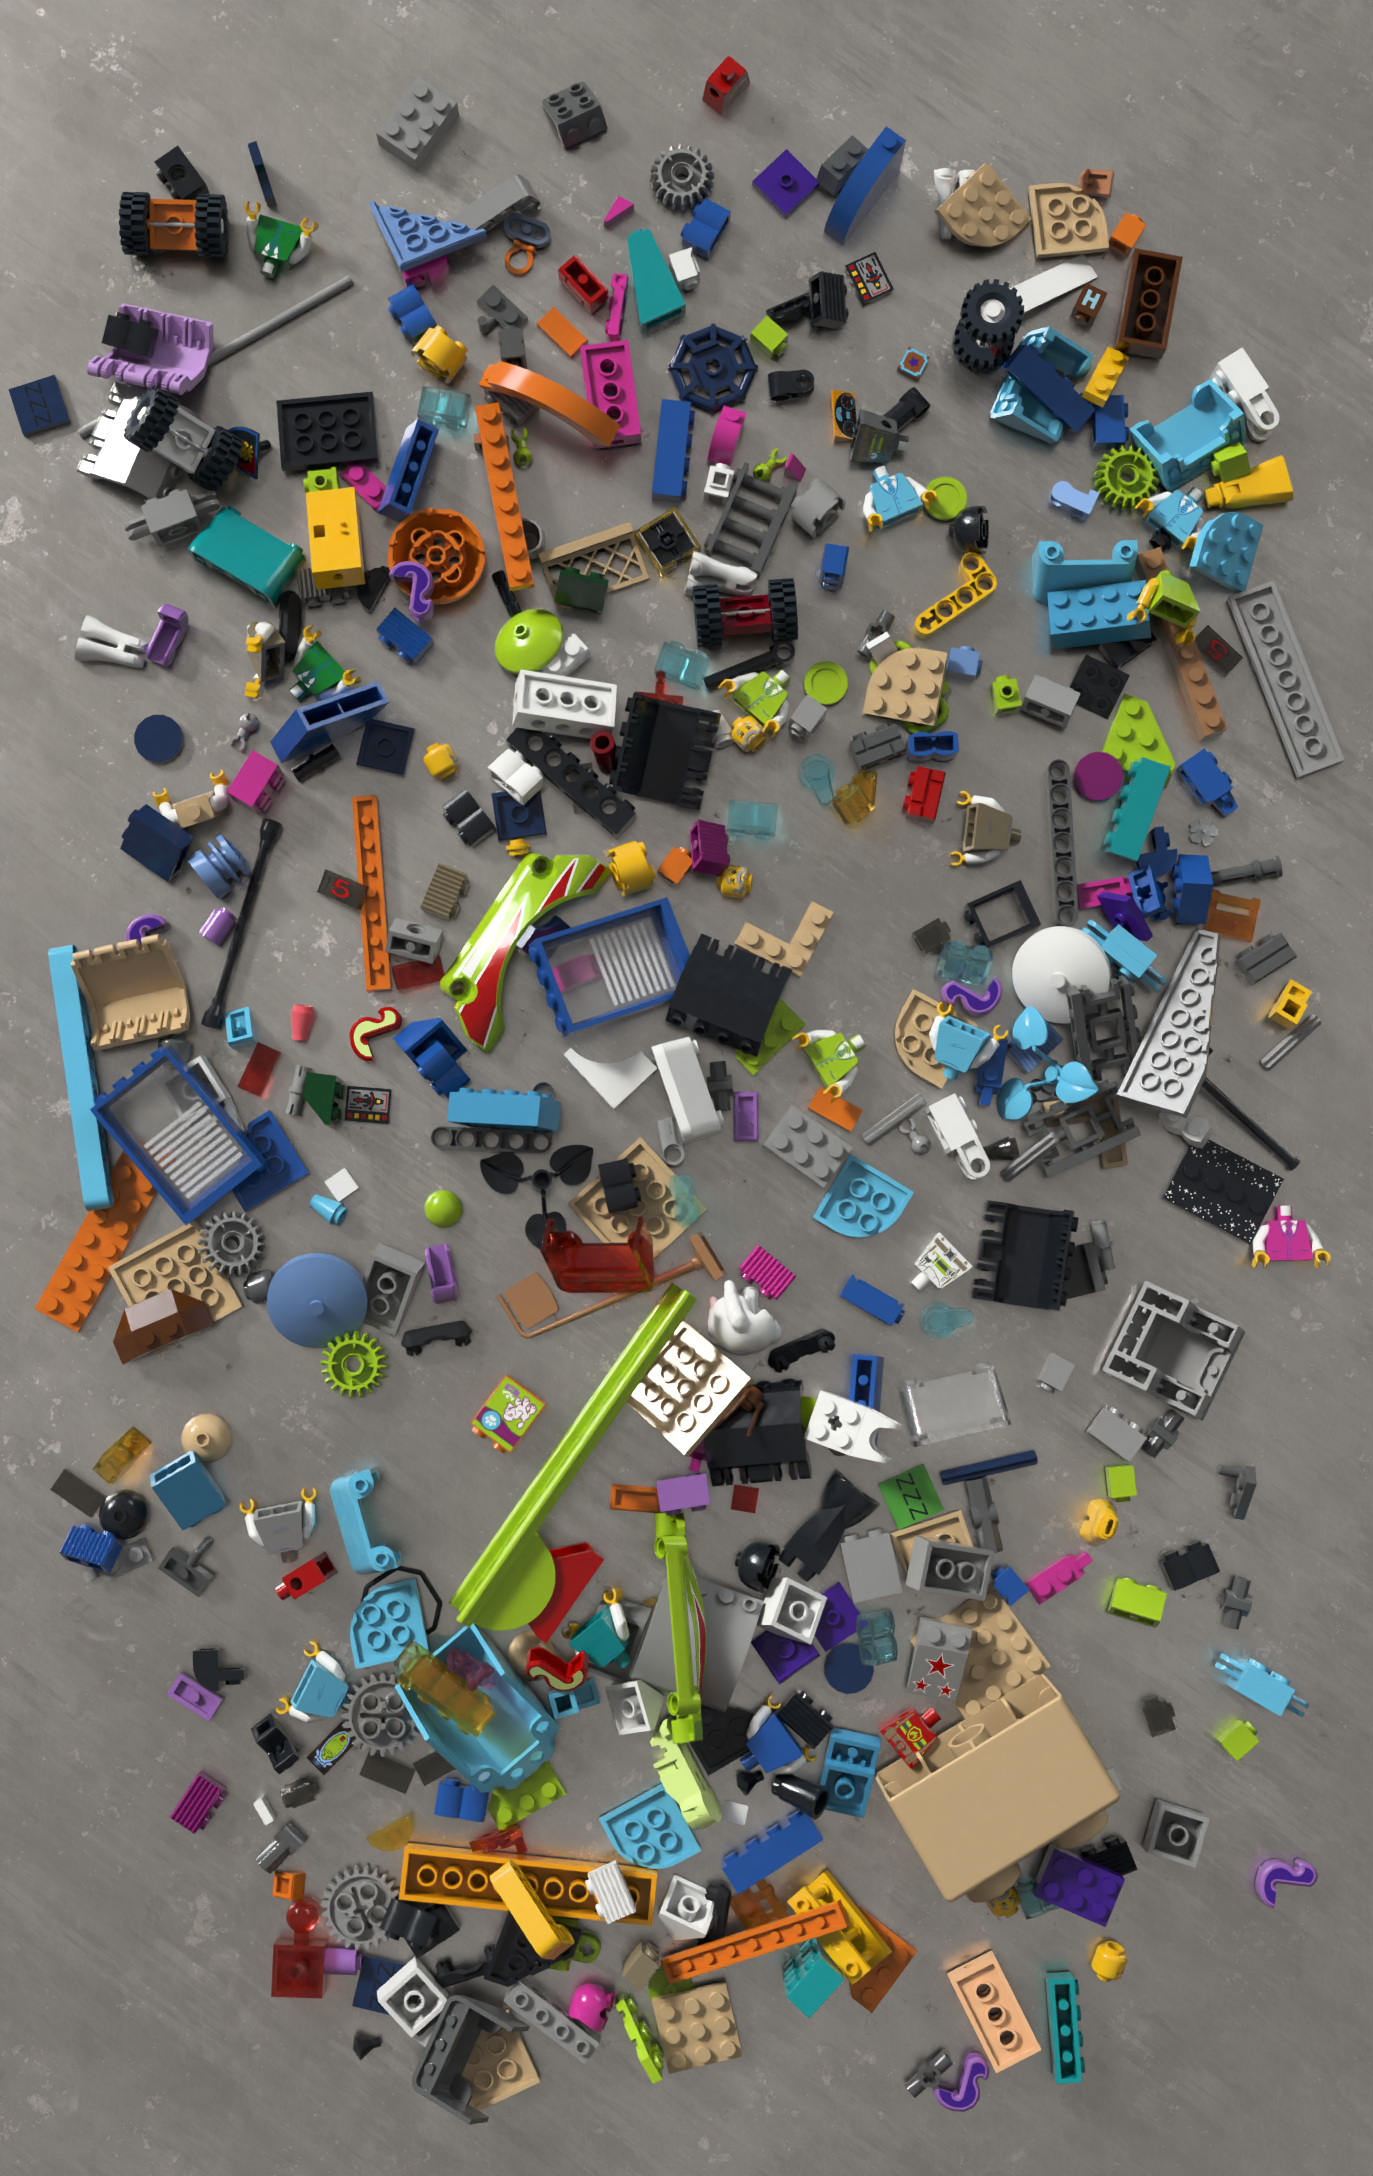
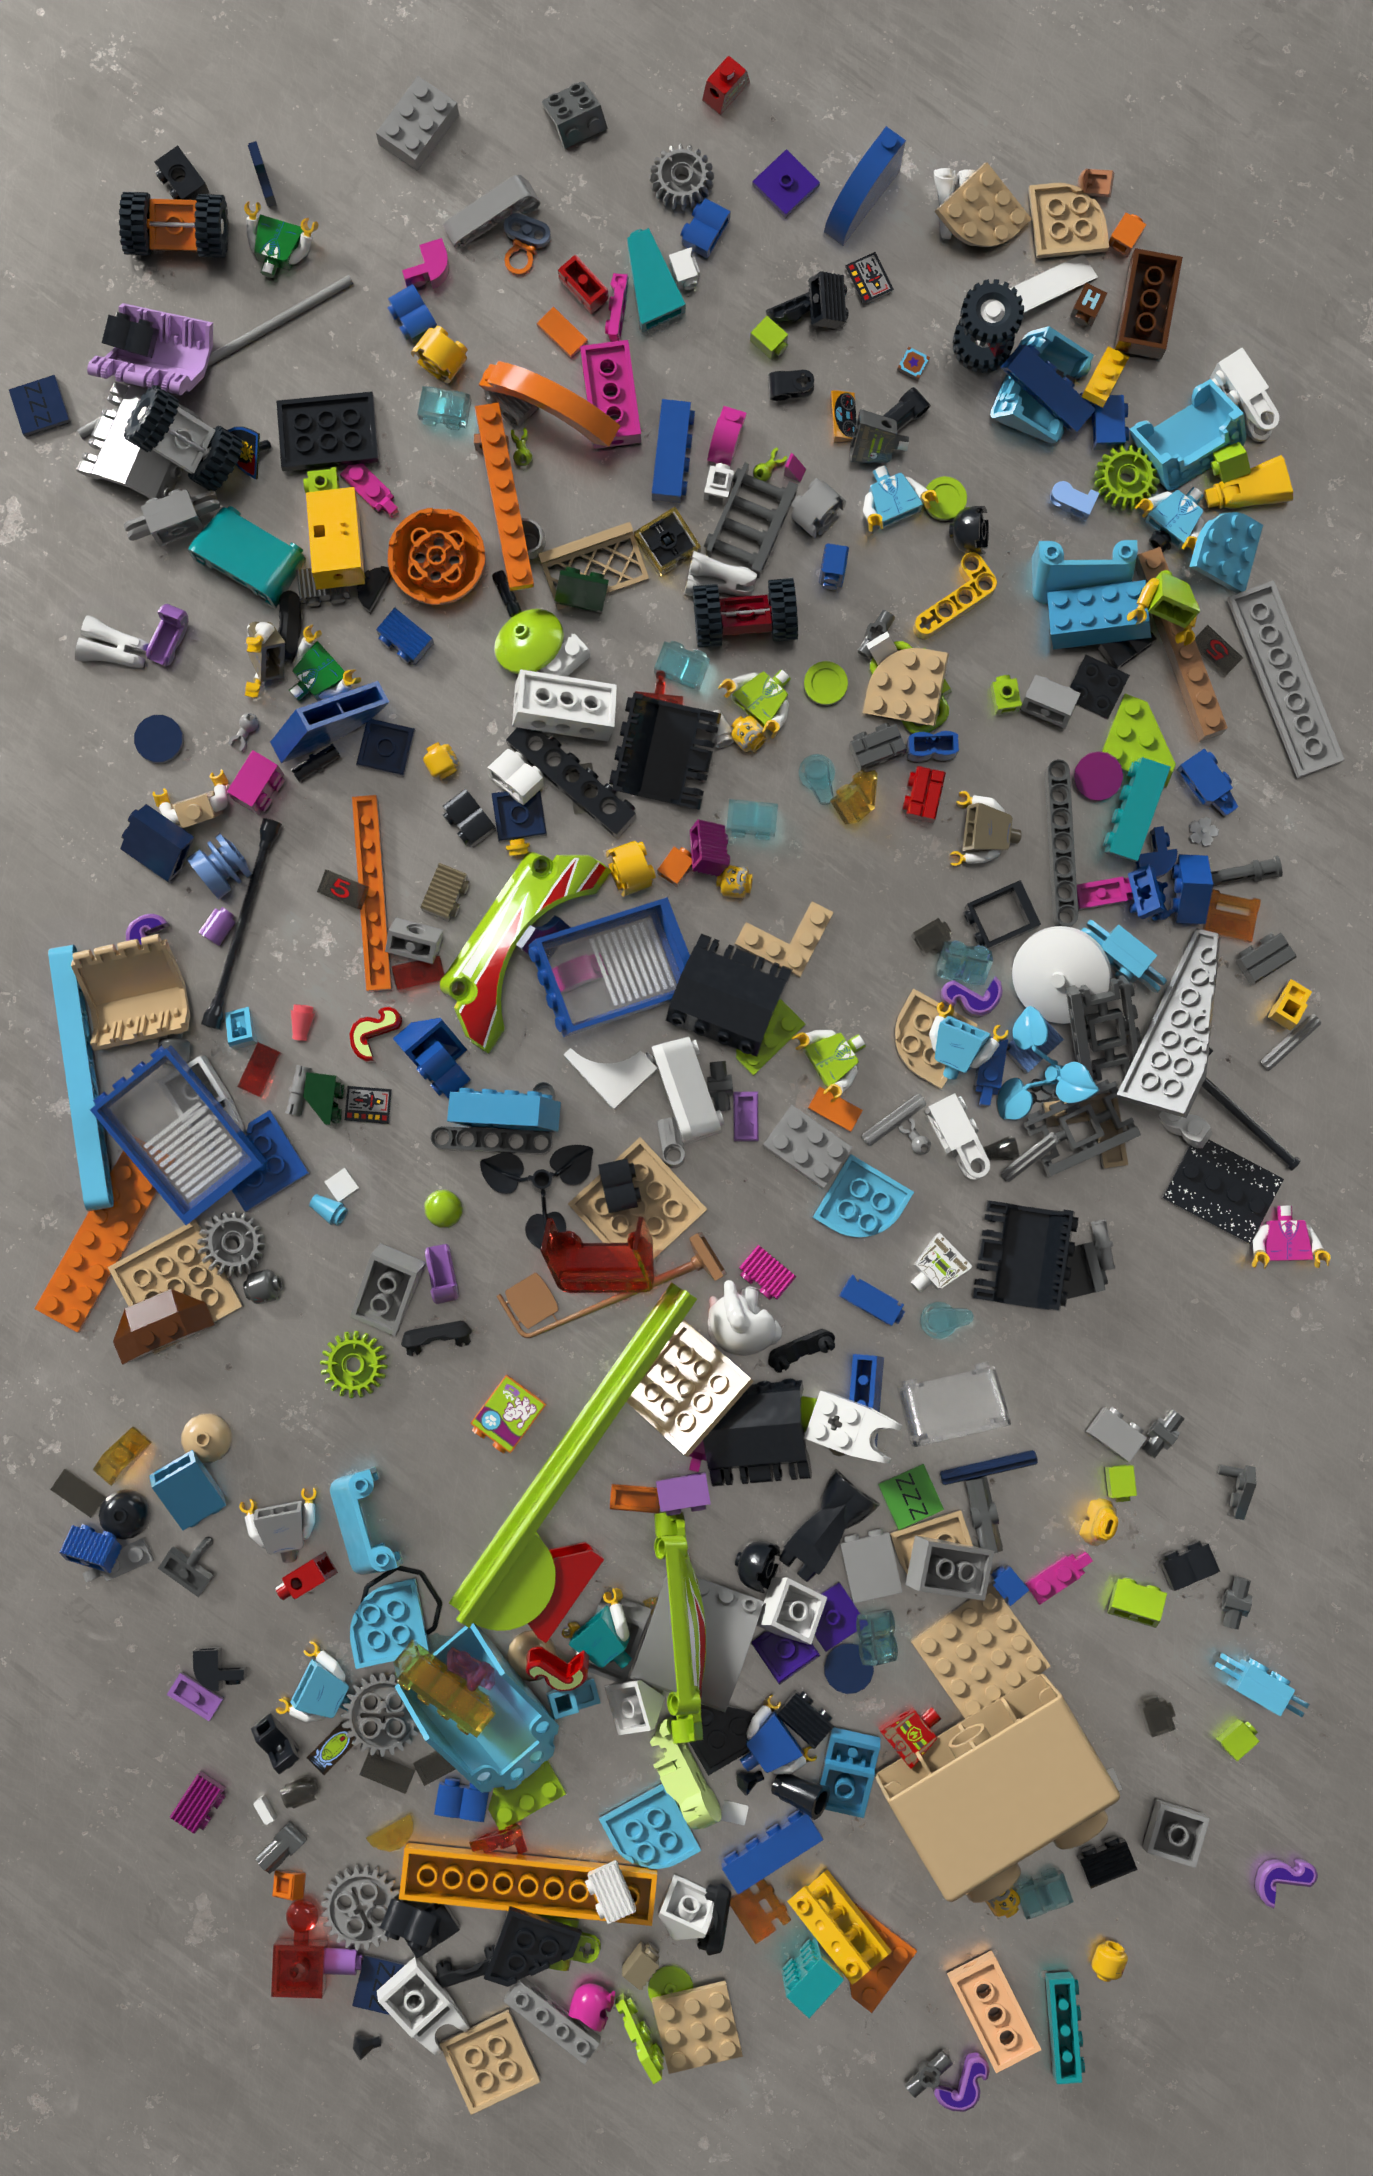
(316, 1300): medium blue dish -> none
(408, 471): blue brick -> none
(421, 237): medium blue tile -> none
(422, 588): medium lavender animal -> none
(449, 2049): dark grey windscreen -> none
(500, 310): dark grey plate -> none
(512, 346): dark grey brick -> none
(530, 1913): yellow beam -> none
(604, 751): dark red brick -> none
(618, 210): dark pink piece -> none
(682, 1192): clear light blue brick -> none
(706, 380): dark blue plate -> none
(744, 1498): clear red tile -> none
(747, 1400): reddish brown plant -> none
(752, 665): black axle -> none
(755, 1942): orange plate -> none
(807, 719): light grey brick -> none
(840, 165): dark grey brick -> none
(939, 1659): light grey slope -> none
(963, 663): medium blue brick -> none
(1055, 1373): light grey brick -> none
(1078, 1885): dark purple brick -> none
(1125, 912): dark purple plate -> none
(1174, 1350): light grey slope -> none

